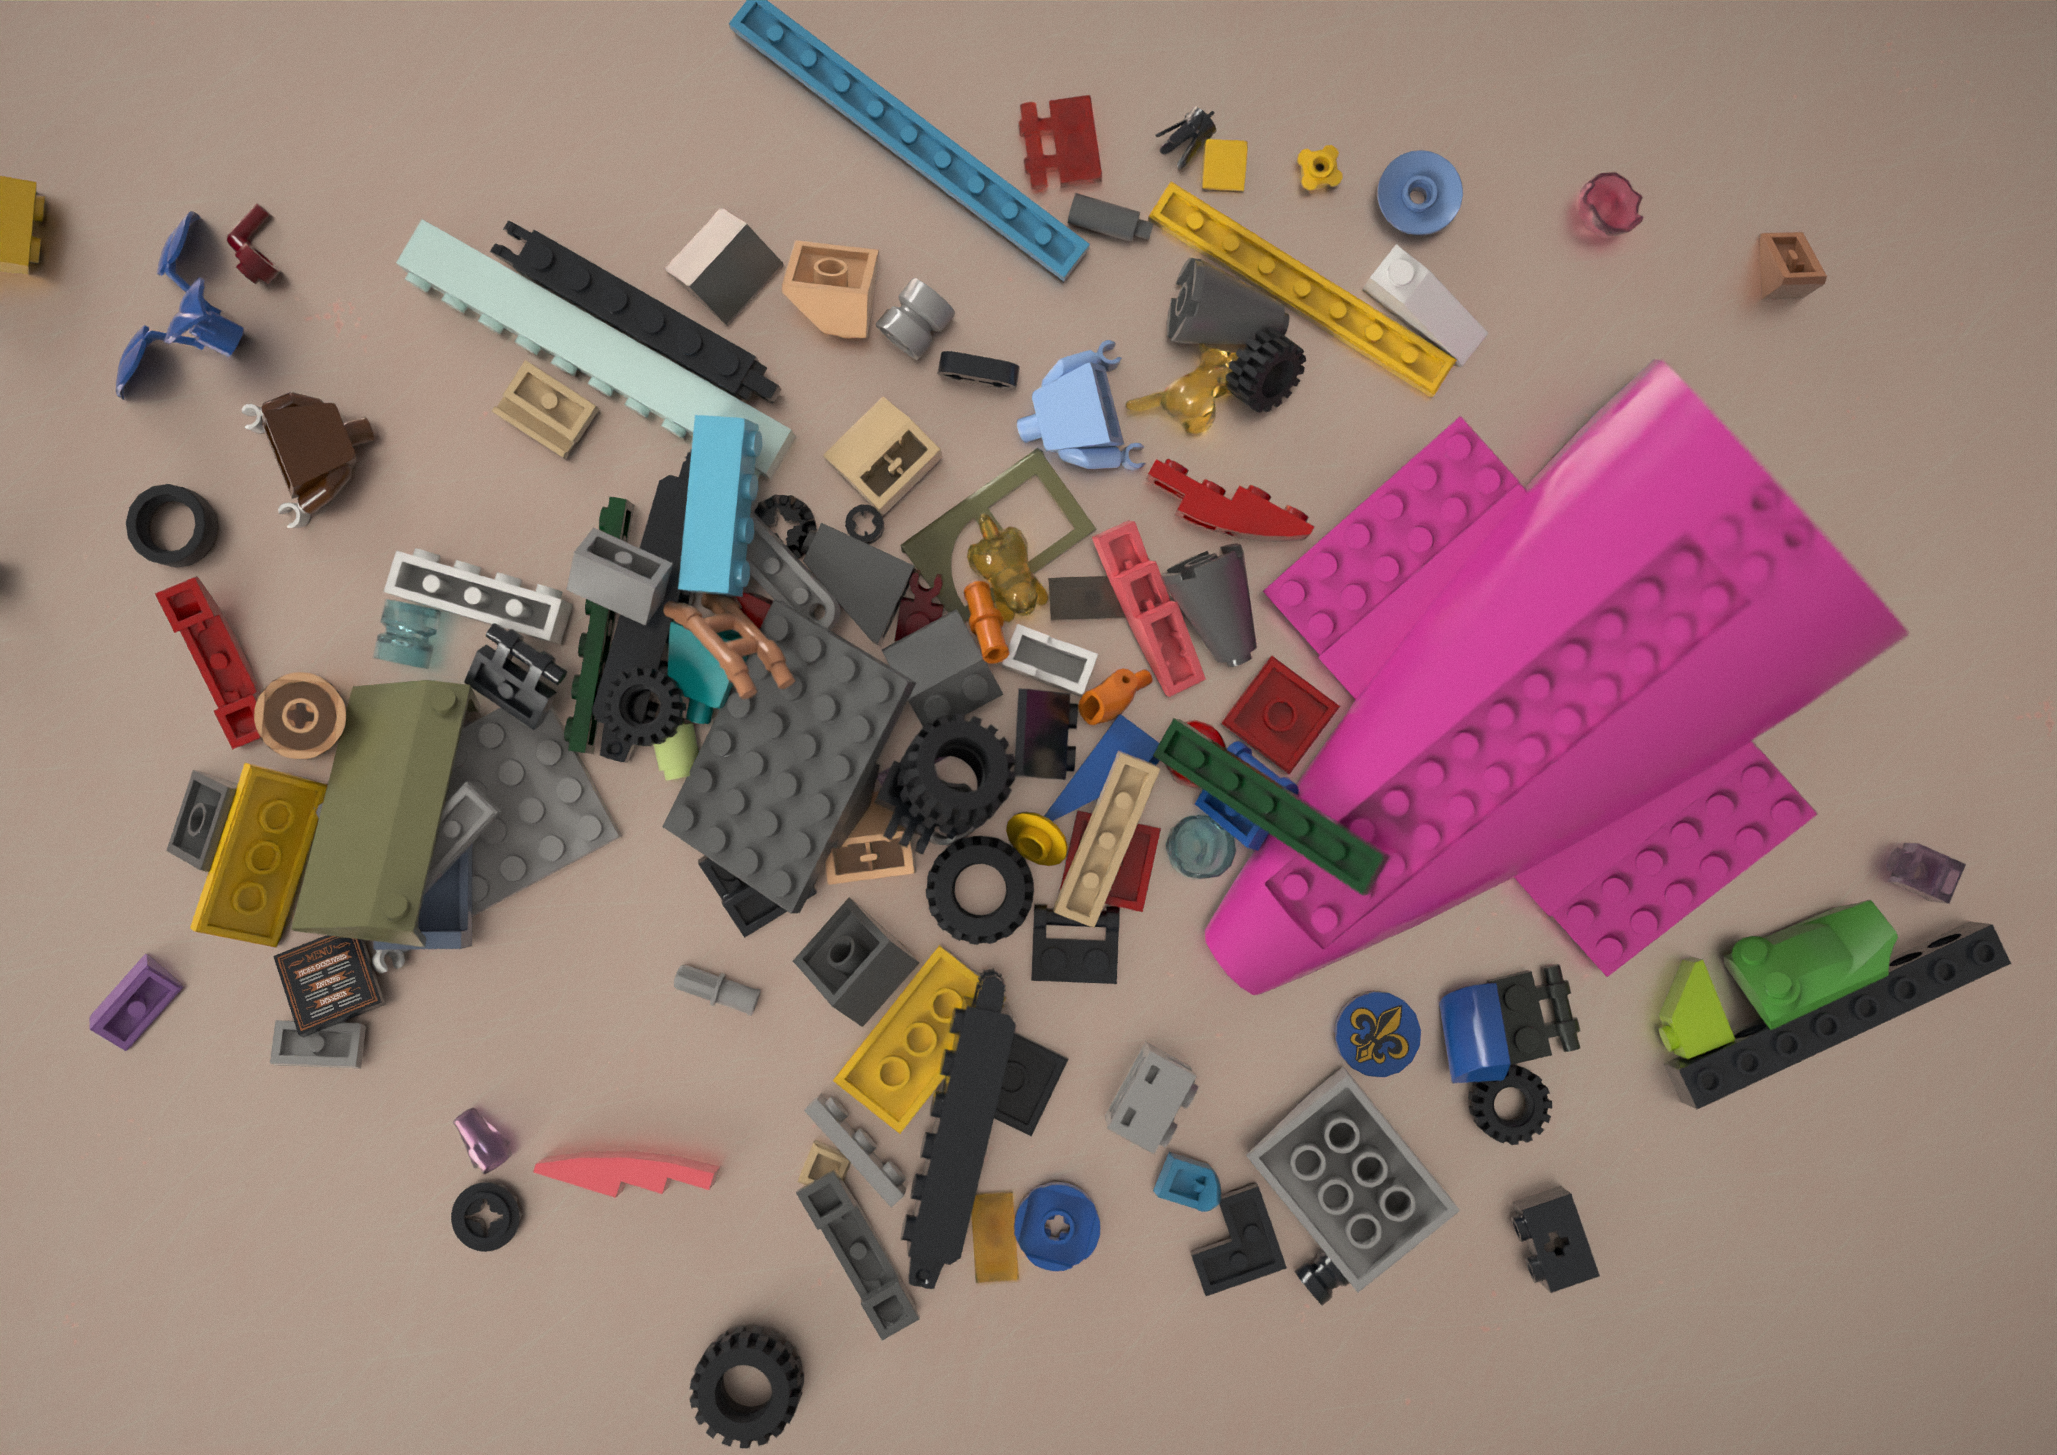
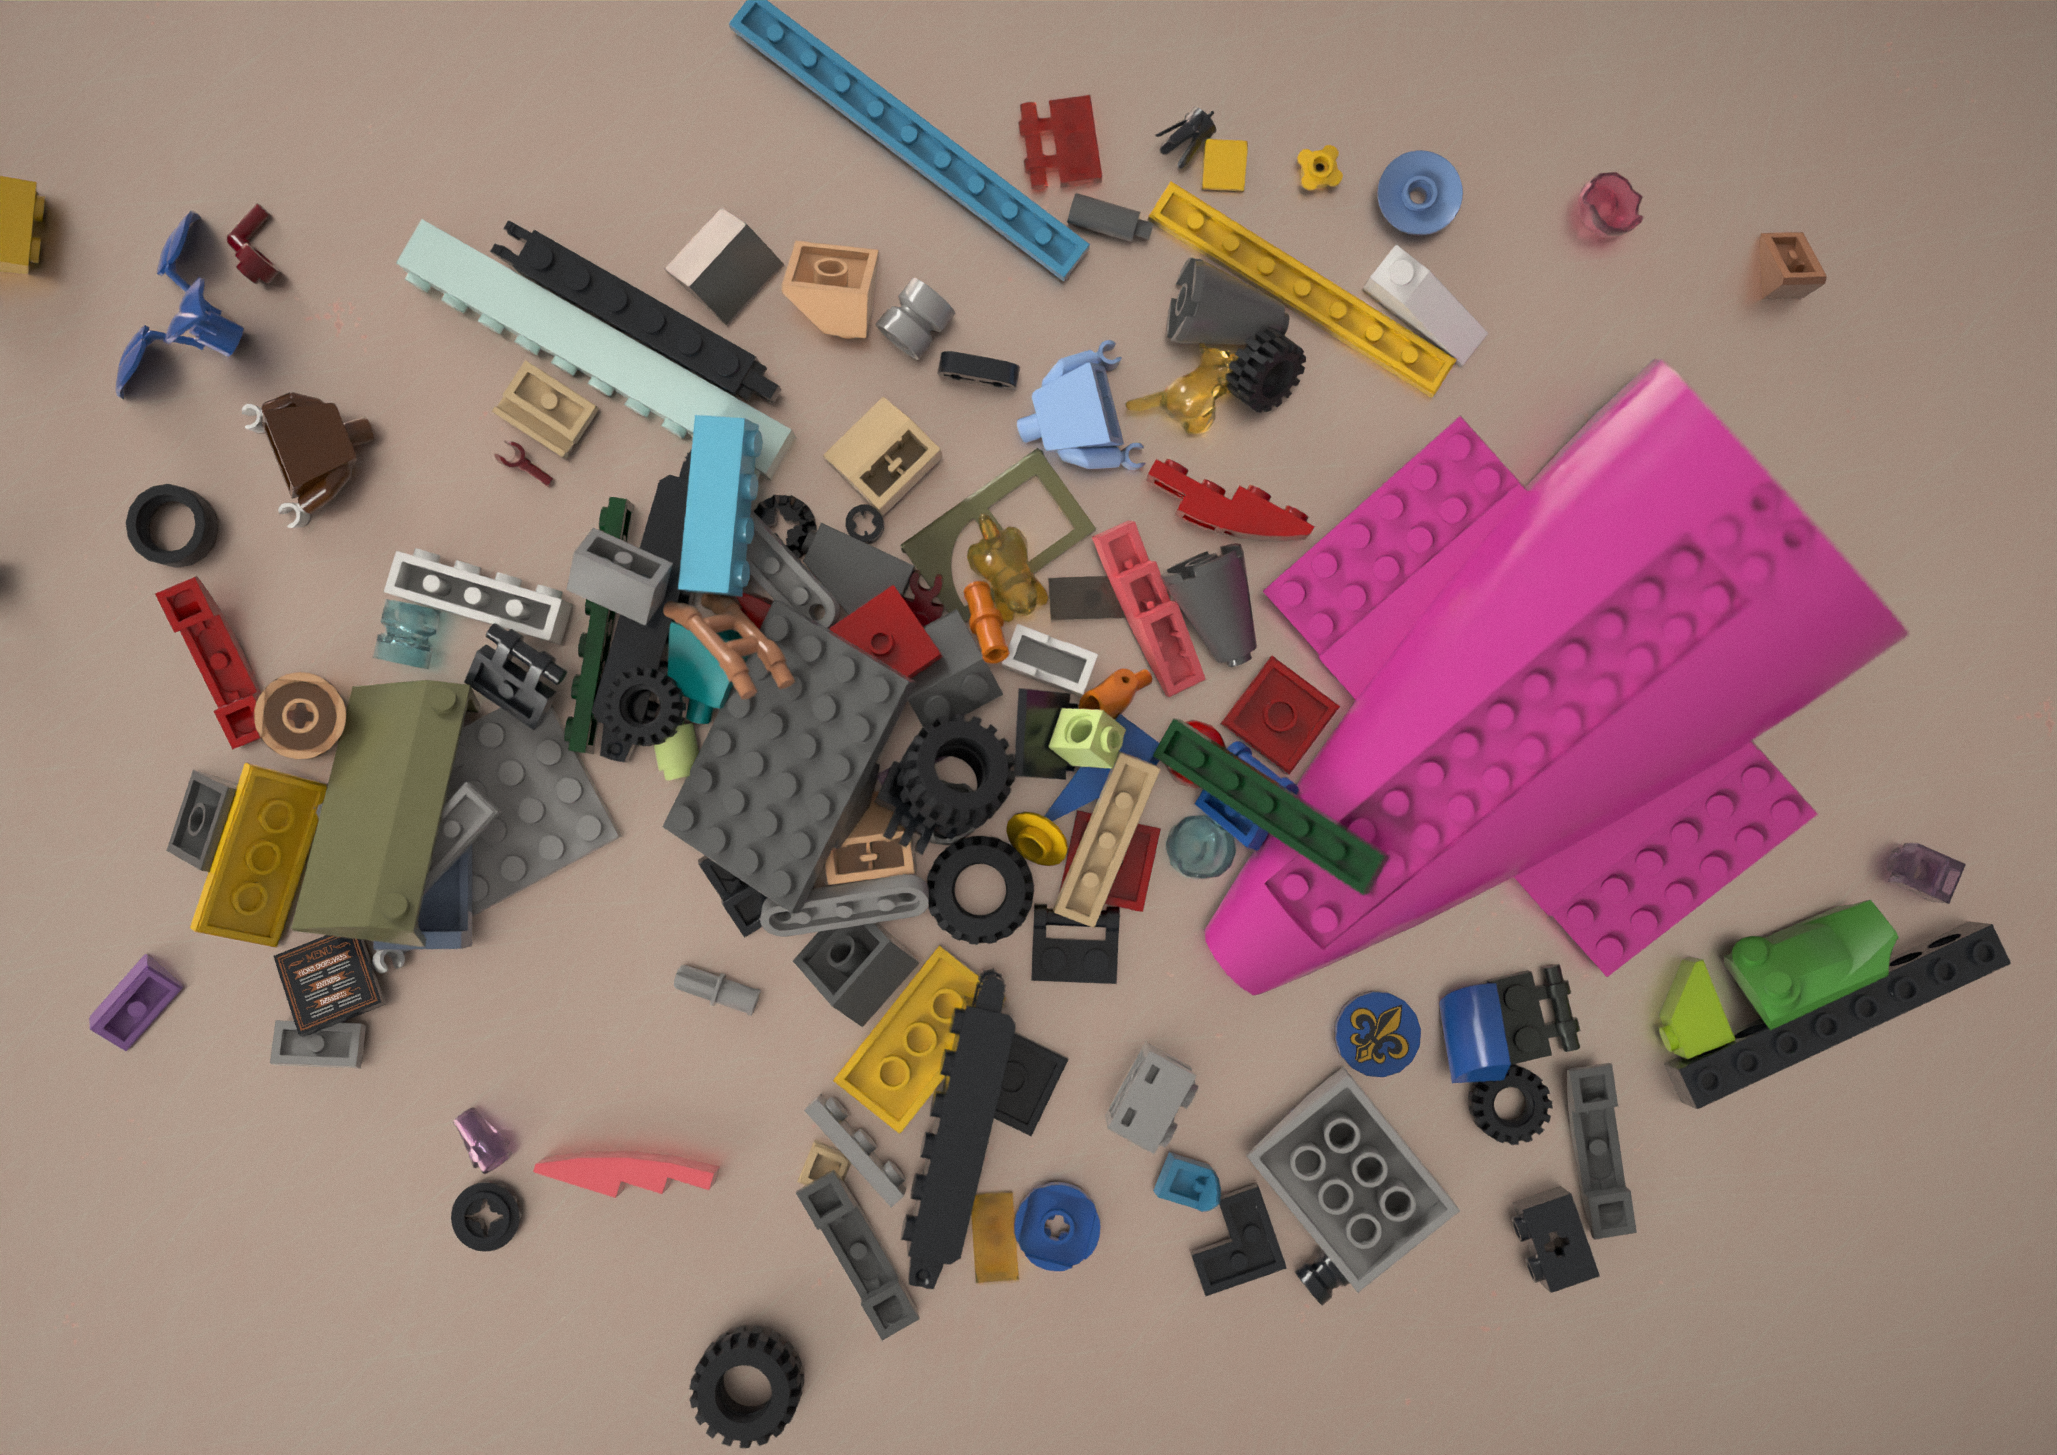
(523, 463): none -> dark red hand
(850, 906): none -> light grey plate
(890, 633): none -> red plate
(1087, 738): none -> yellowish green brick
(1598, 1152): none -> dark grey slope

